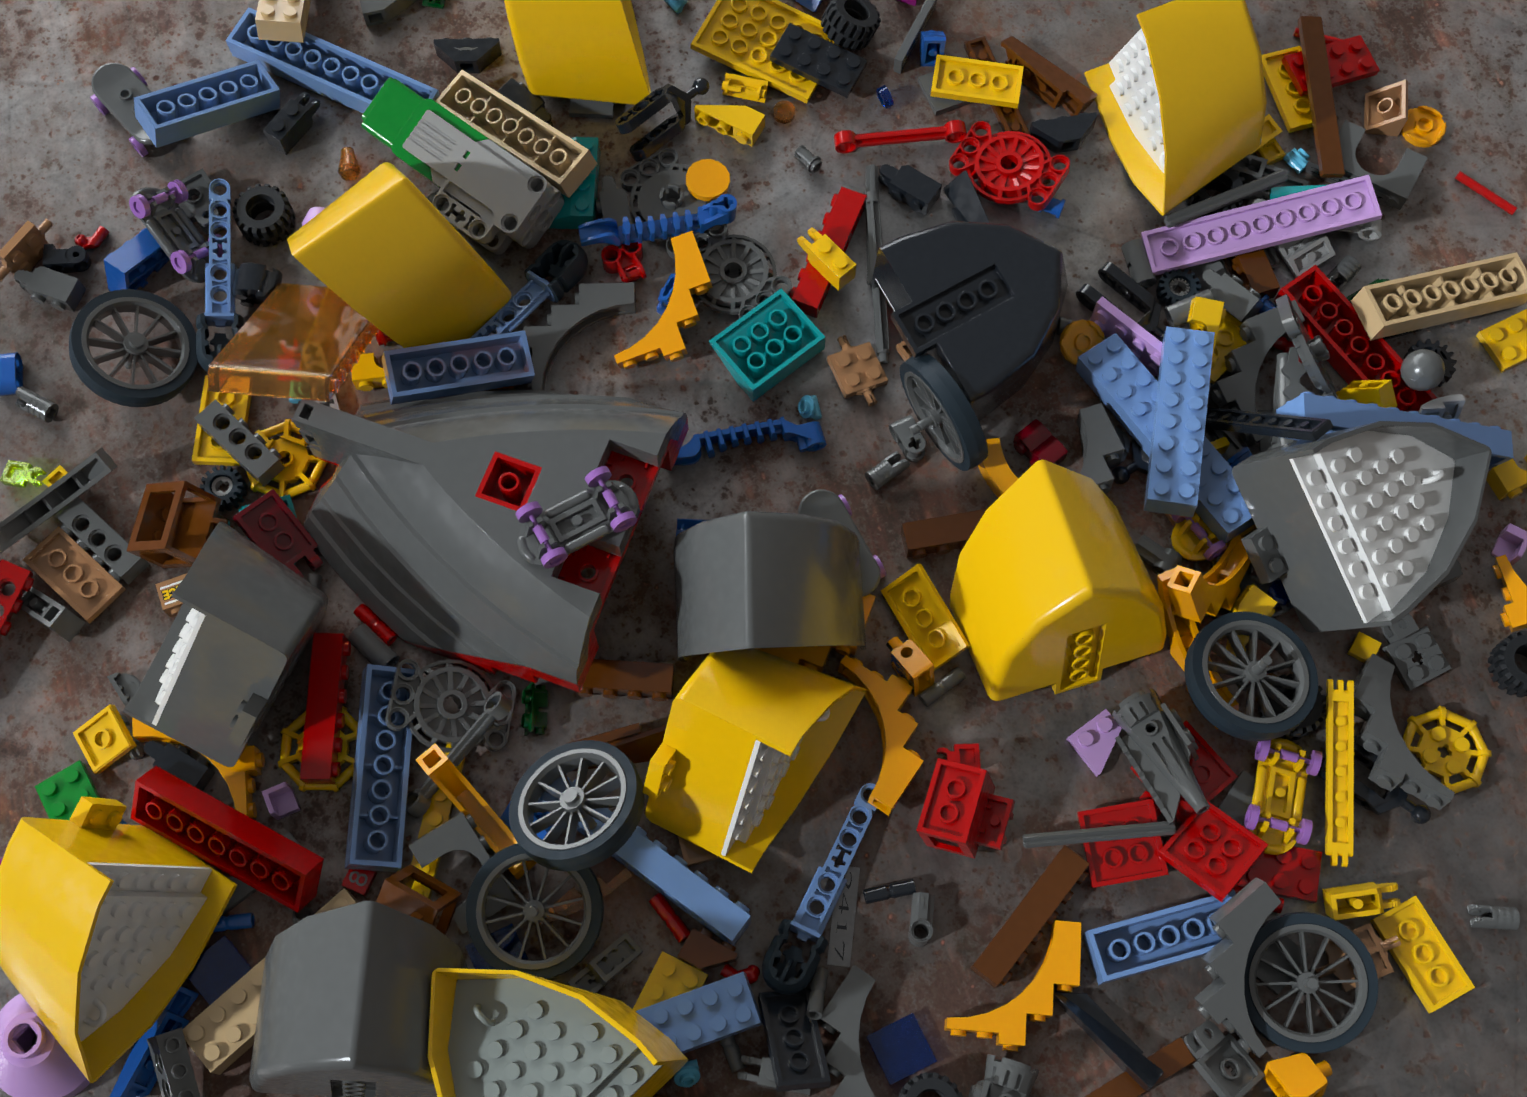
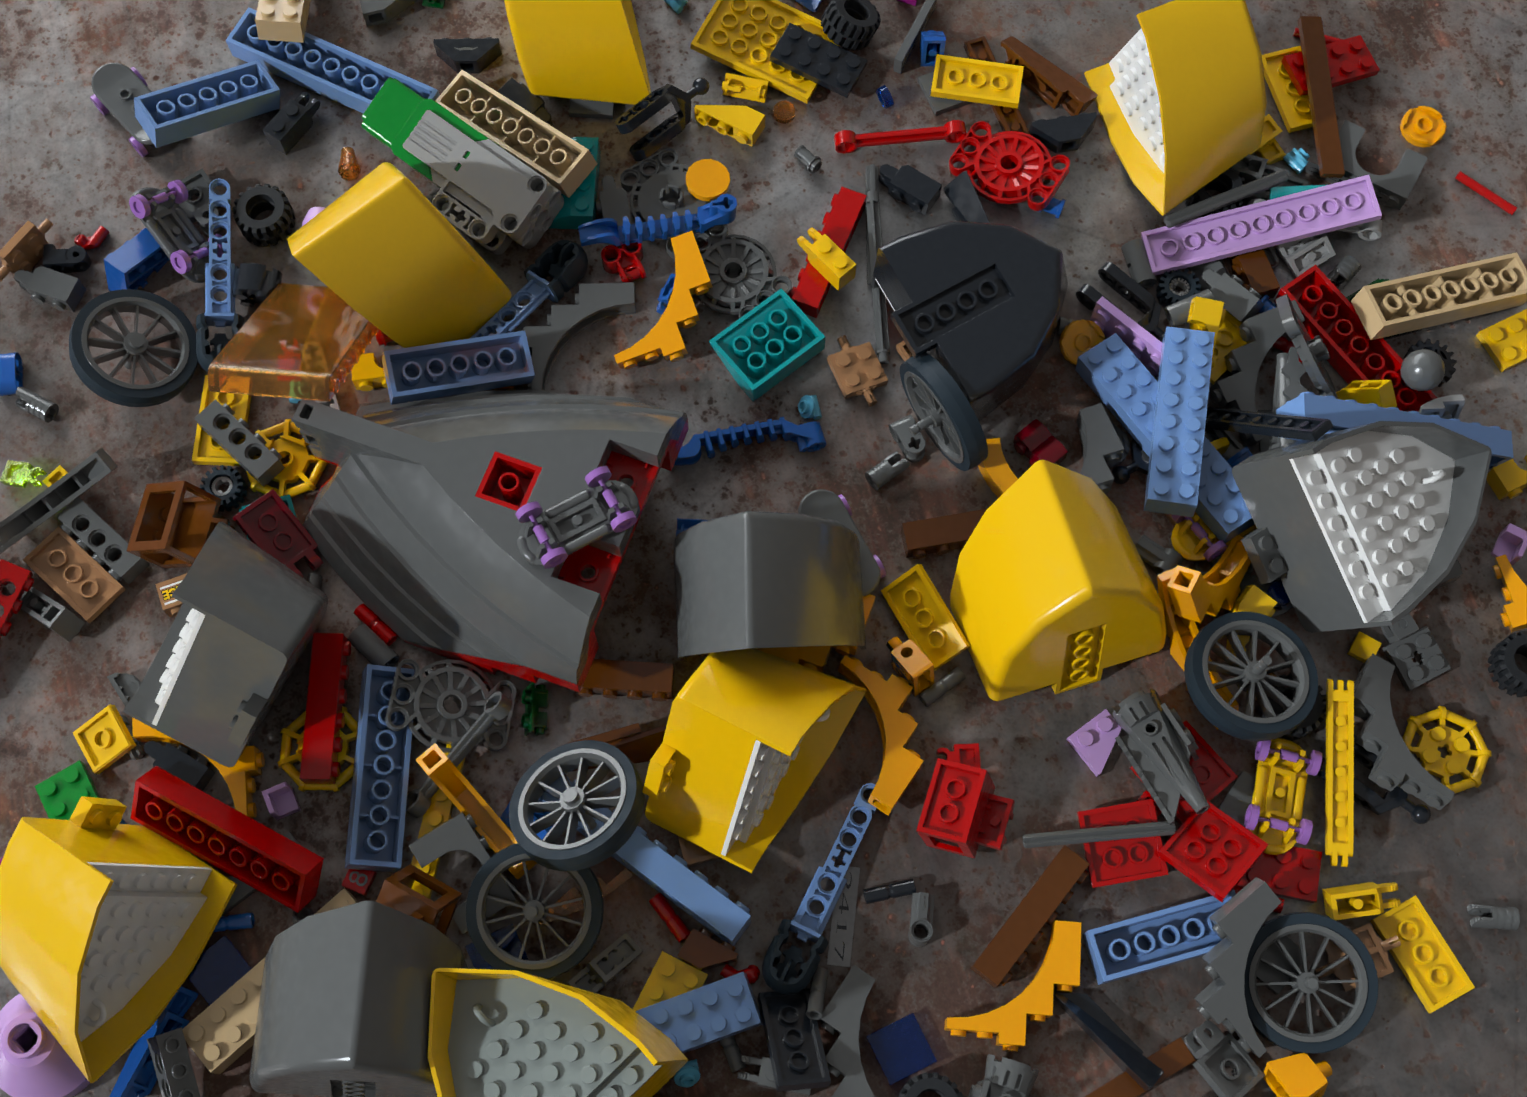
(1386, 109): medium nougat slope -> none

